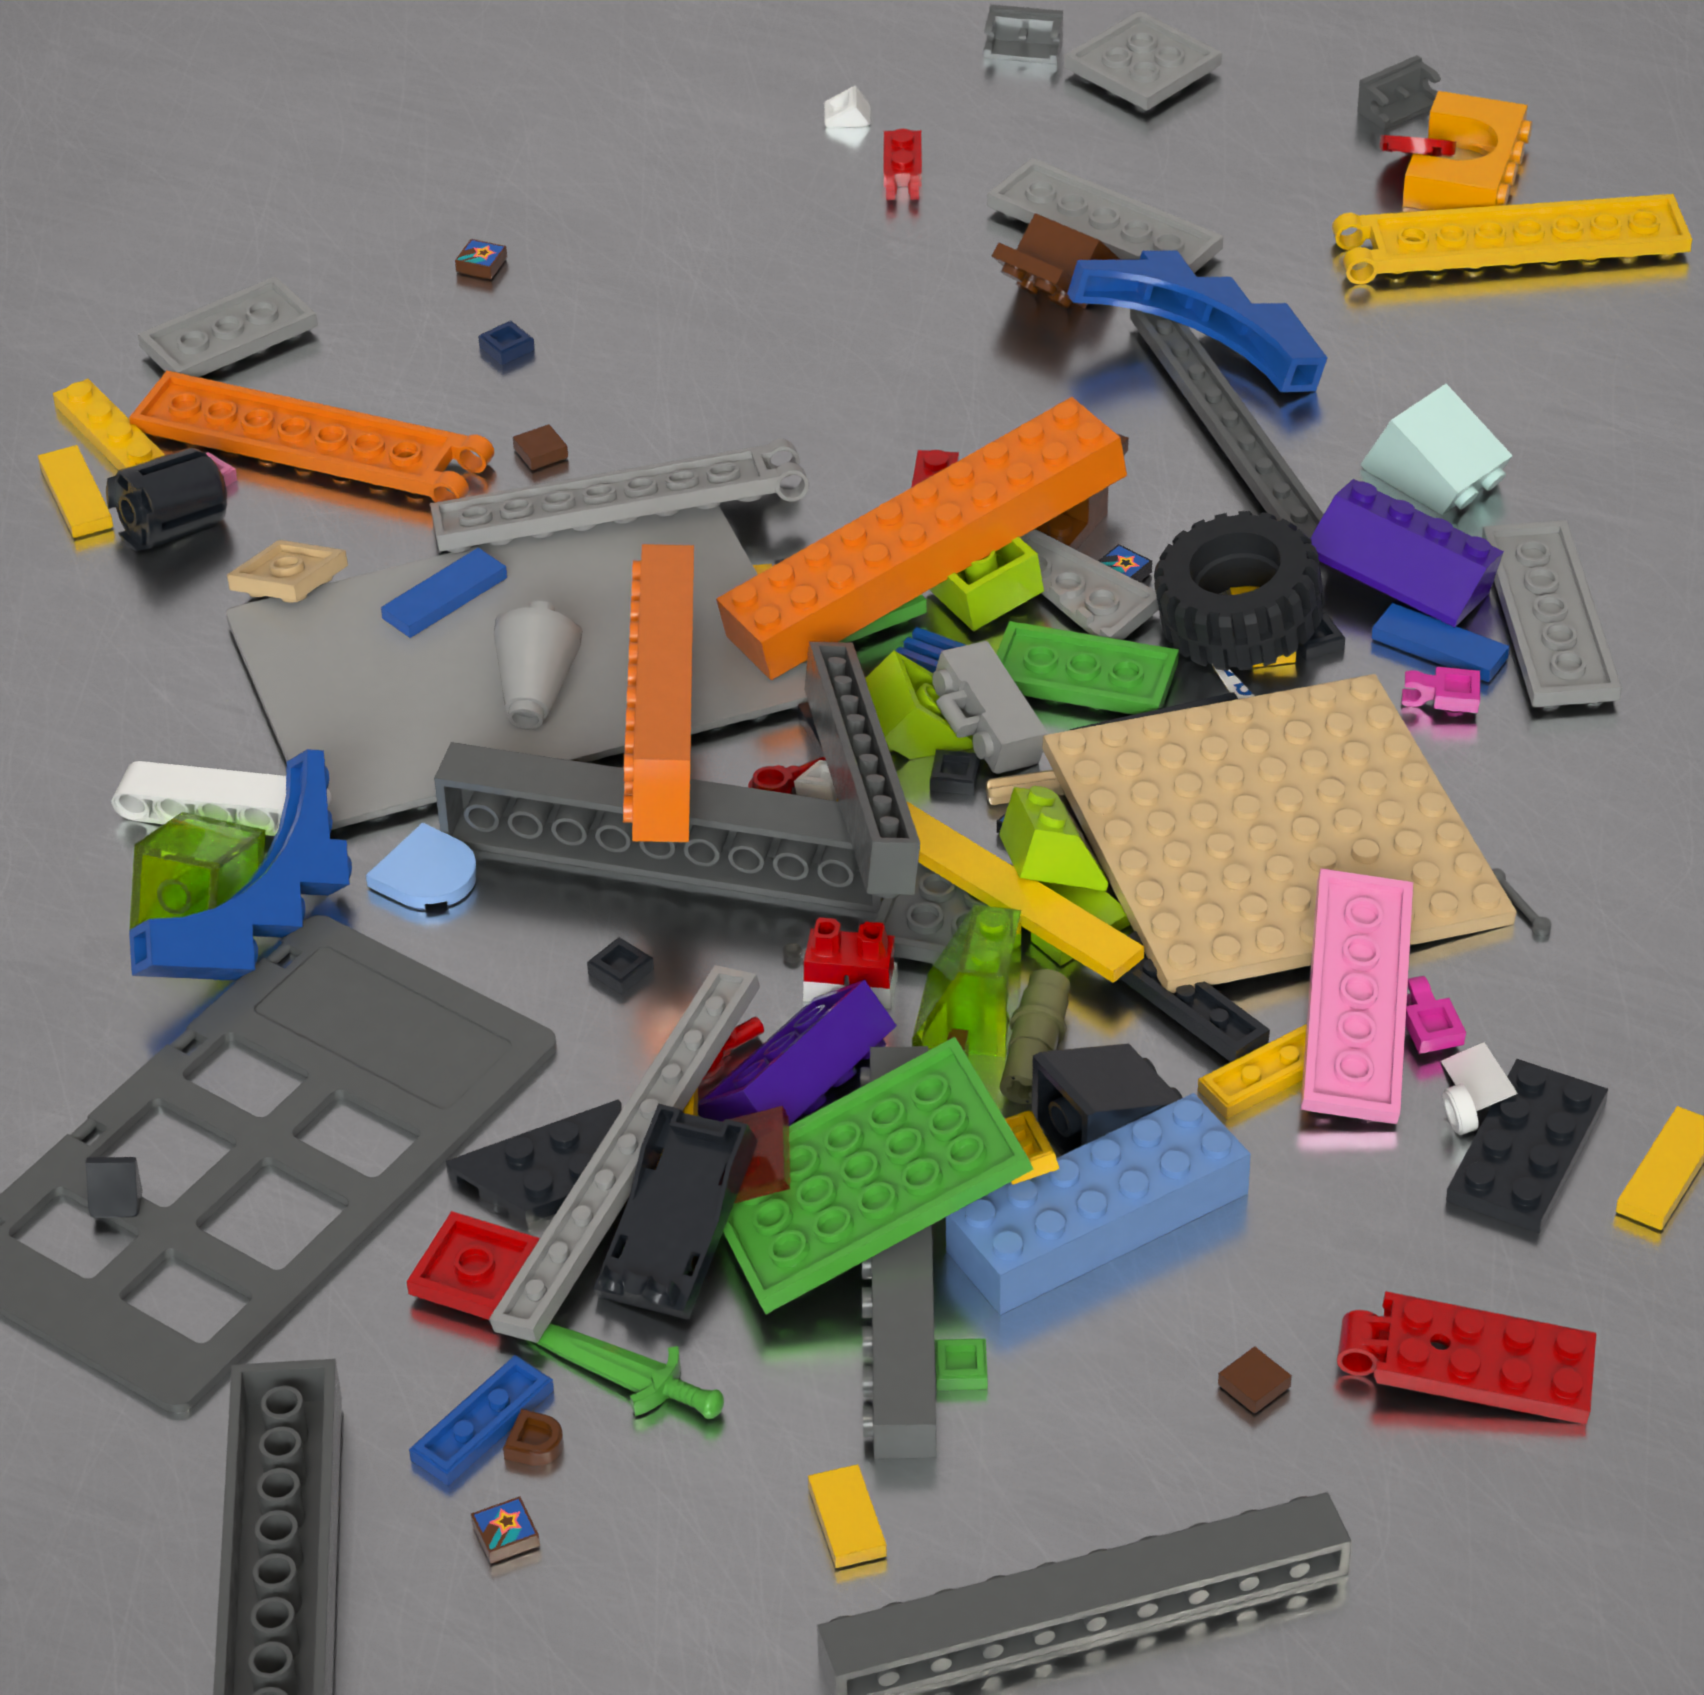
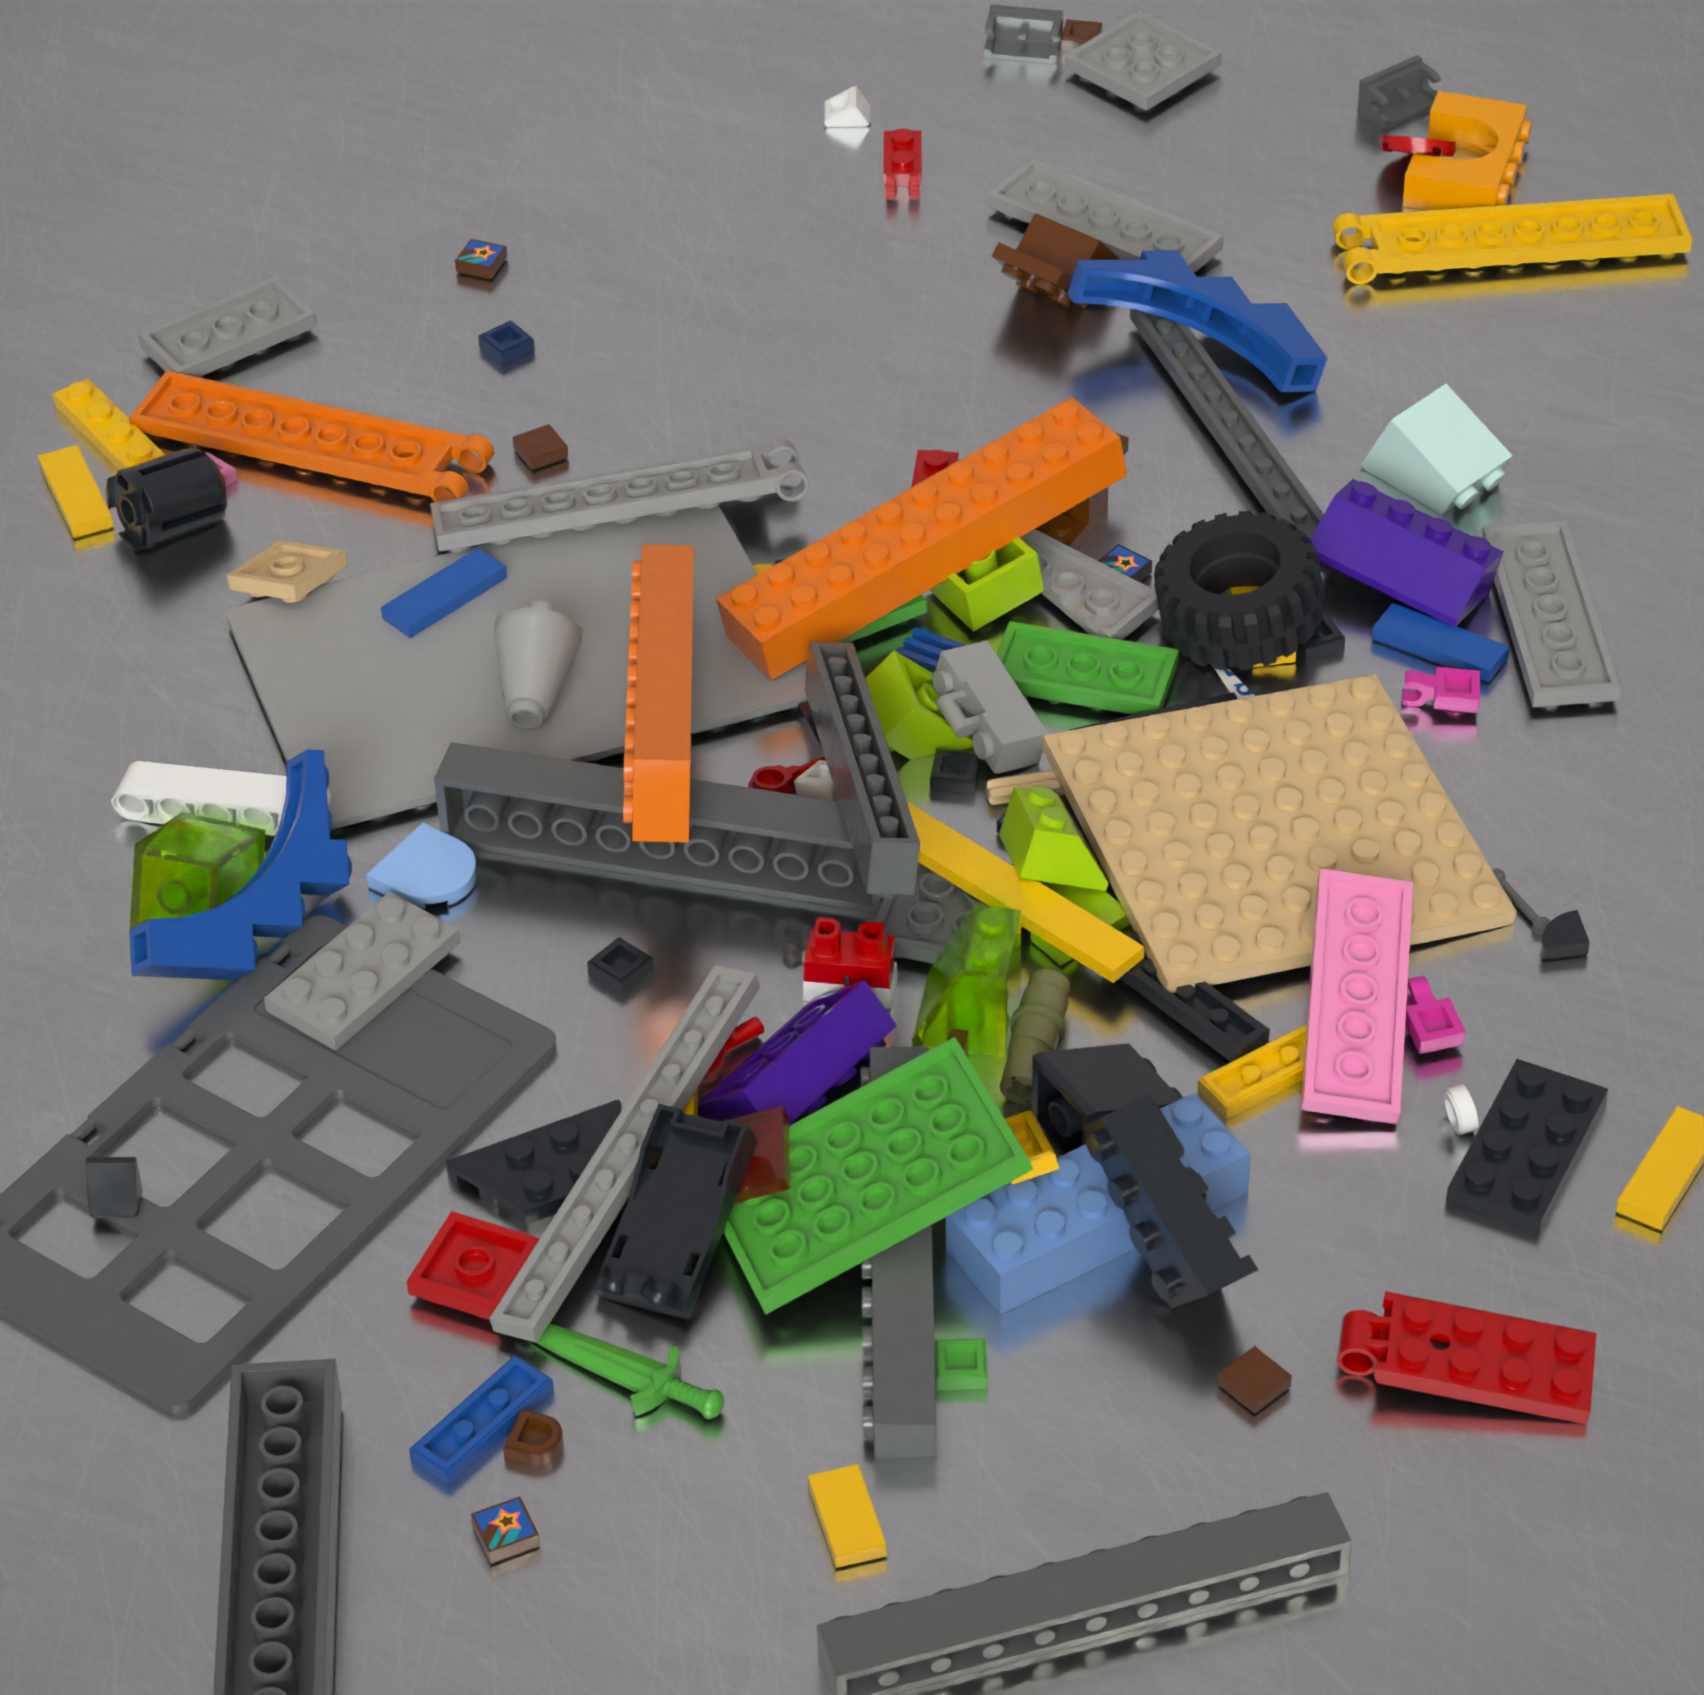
(362, 971): none -> light grey plate
(1078, 32): none -> reddish brown tile
(1164, 1204): none -> black wedge
(1480, 1075): white sticker -> none
(1565, 937): none -> black tile

